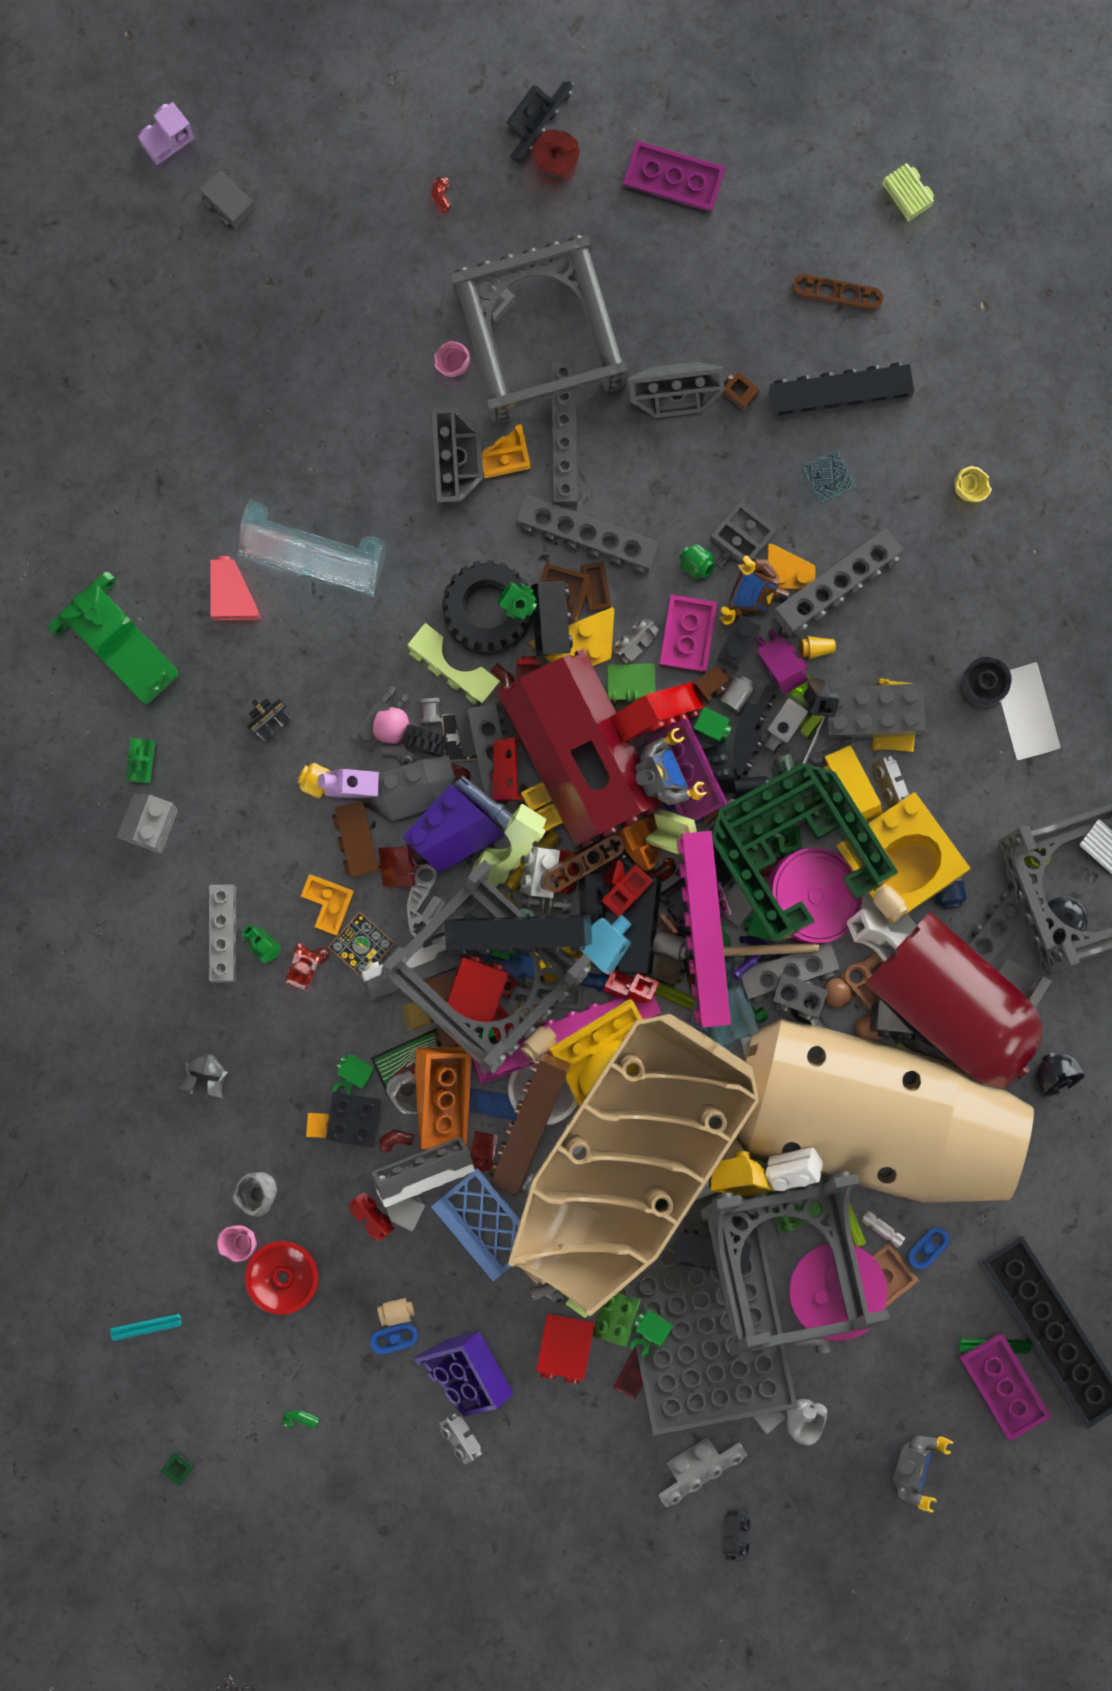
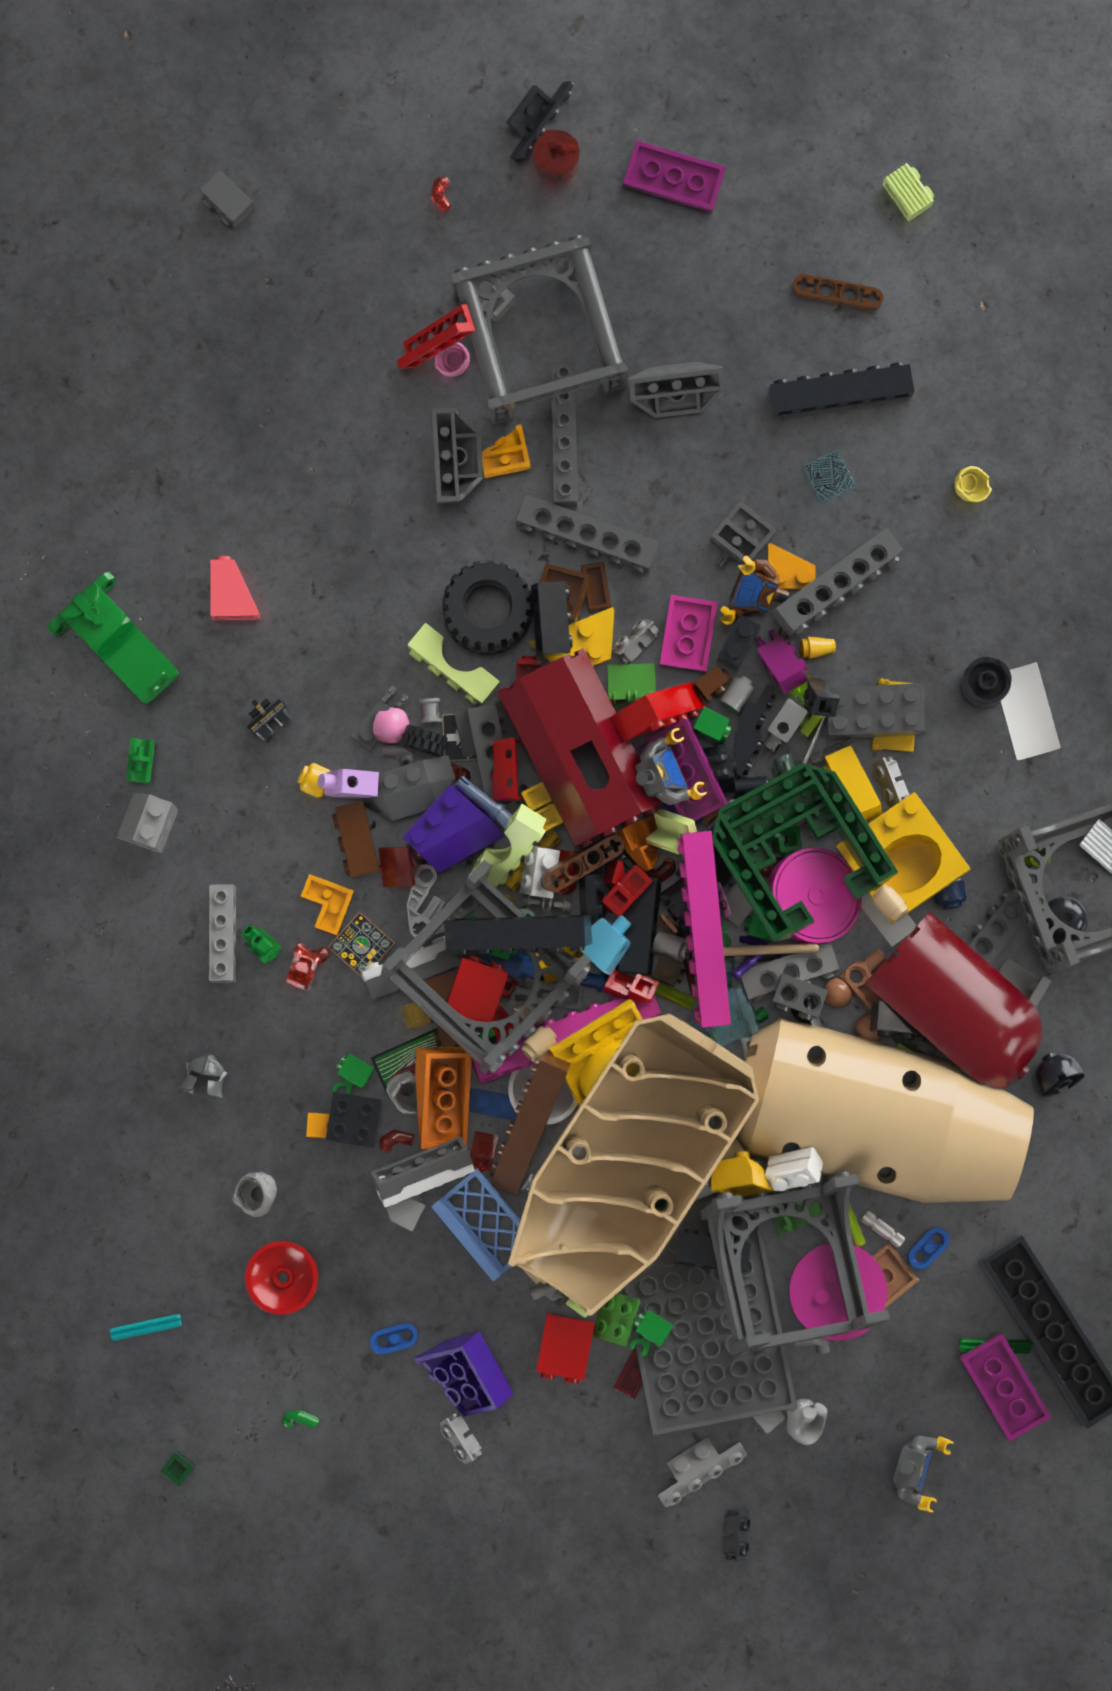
(167, 135): lavender brick -> none
(237, 1243): bright pink hair -> none
(311, 554): windscreen -> none
(365, 1207): red hinge -> none
(396, 1312): tan brick -> none
(441, 339): none -> red fence
(505, 676): clear red arm -> none
(514, 593): green brick -> none
(697, 562): green head -> none
(749, 390): reddish brown brick -> none
(872, 930): white arch -> none

